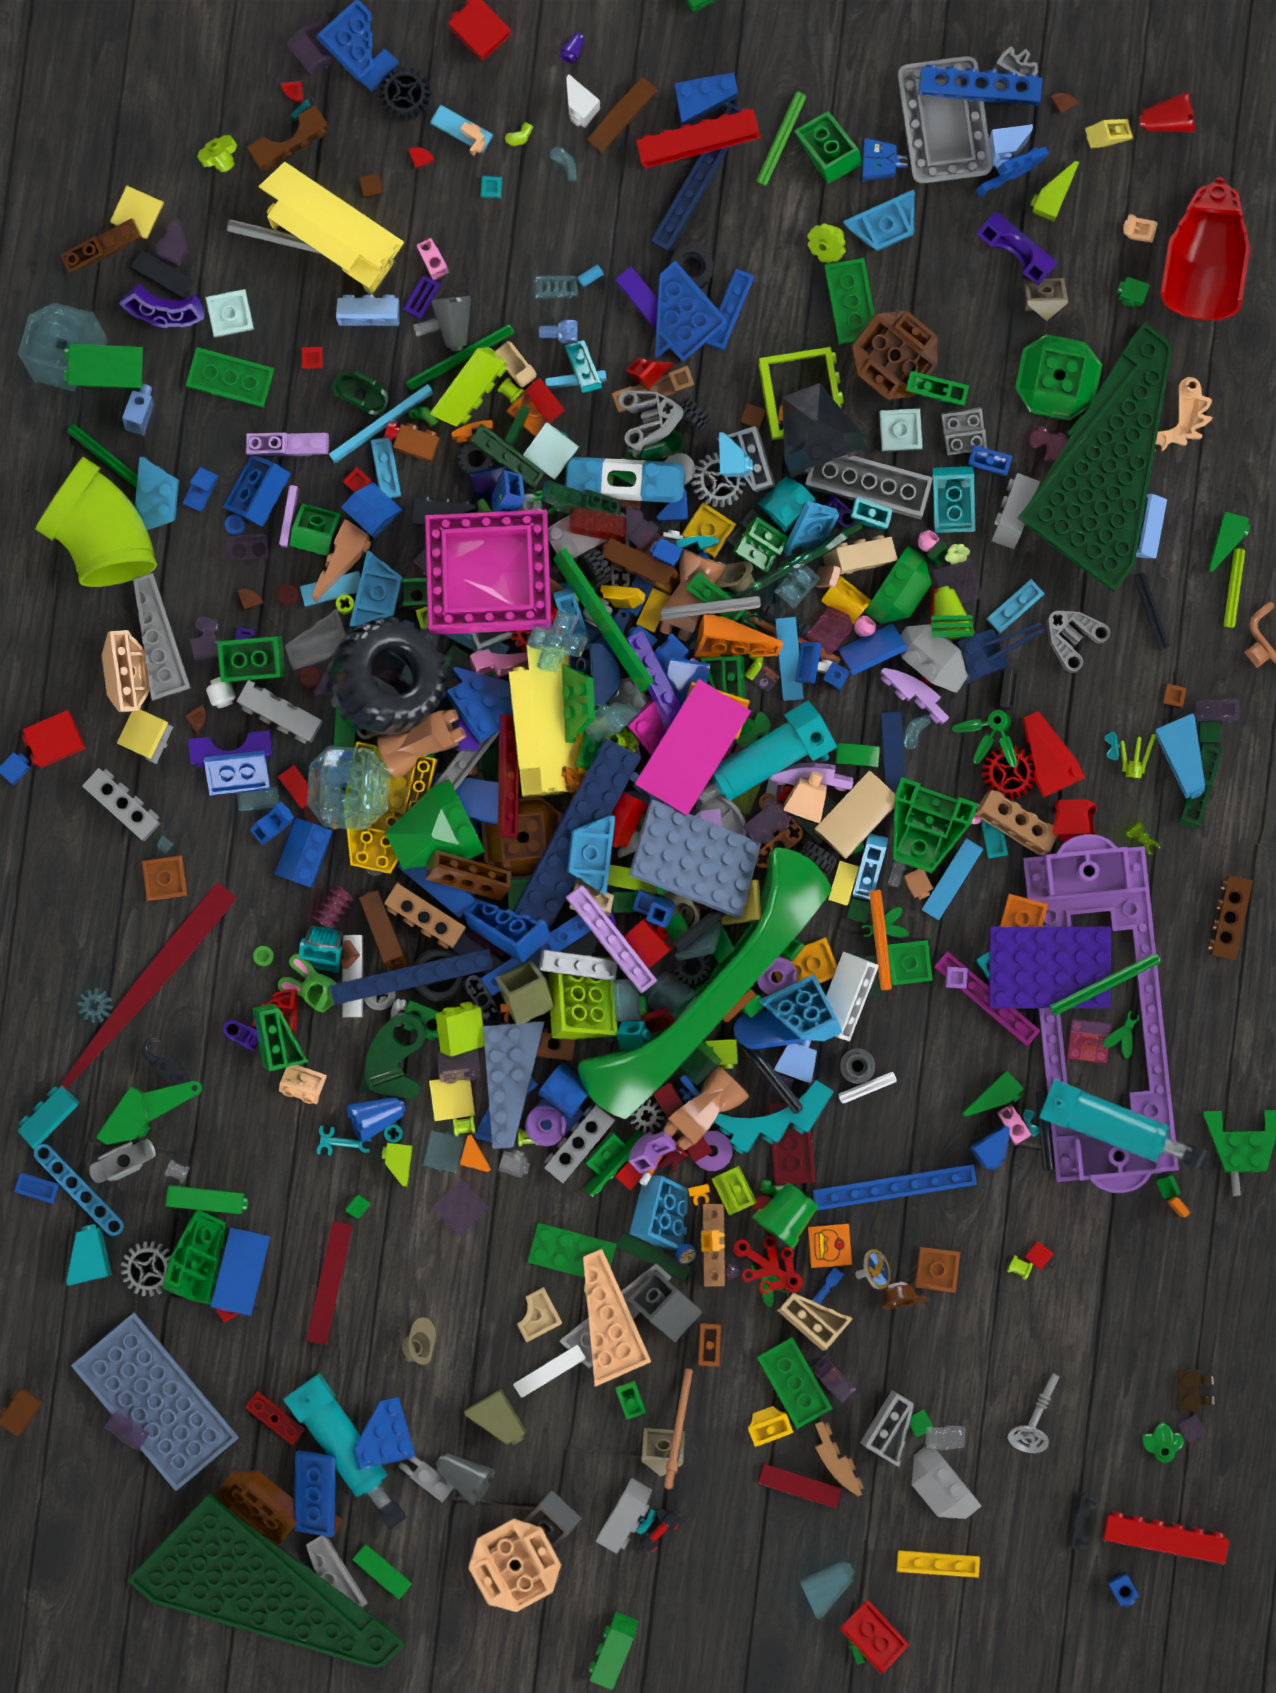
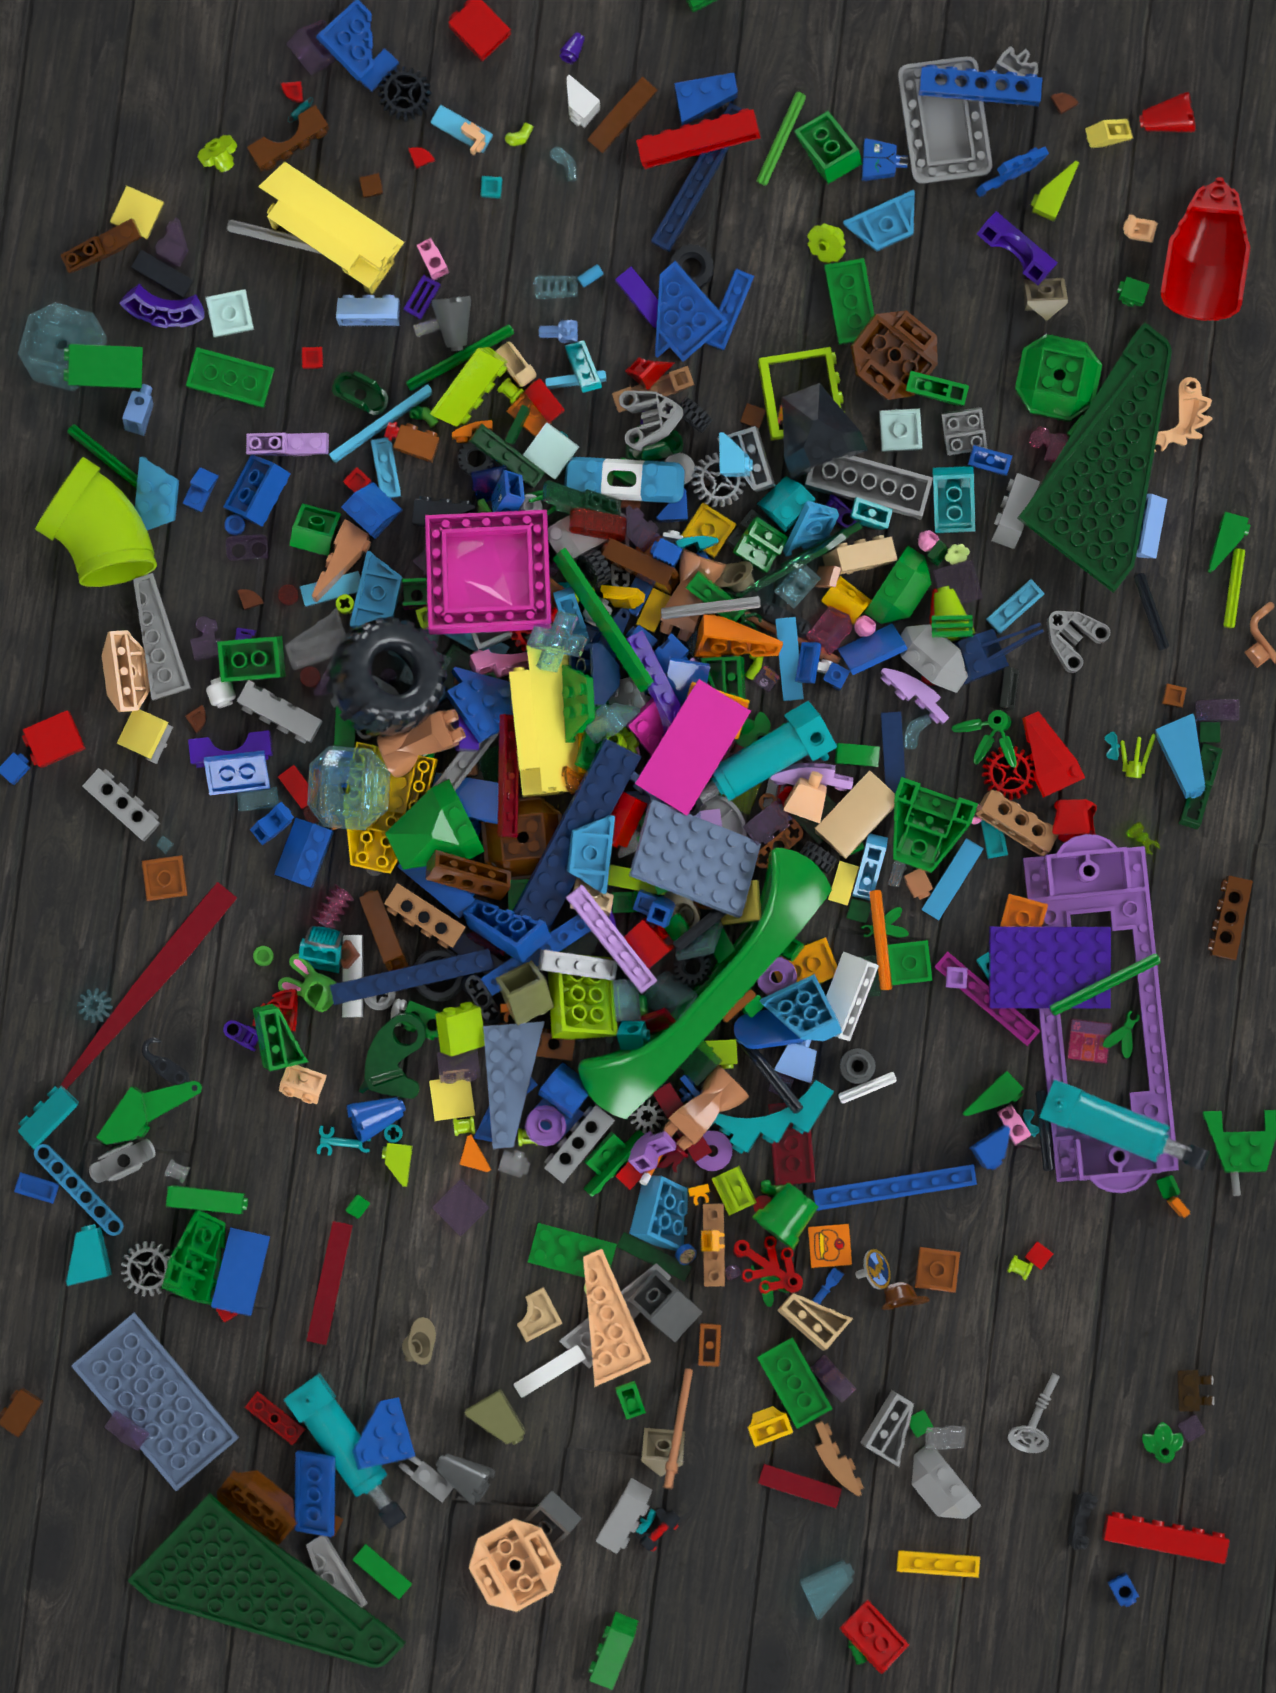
(289, 516): lavender tile -> none
(443, 1151): clear light blue piece -> none
(1007, 143): light blue slope -> none

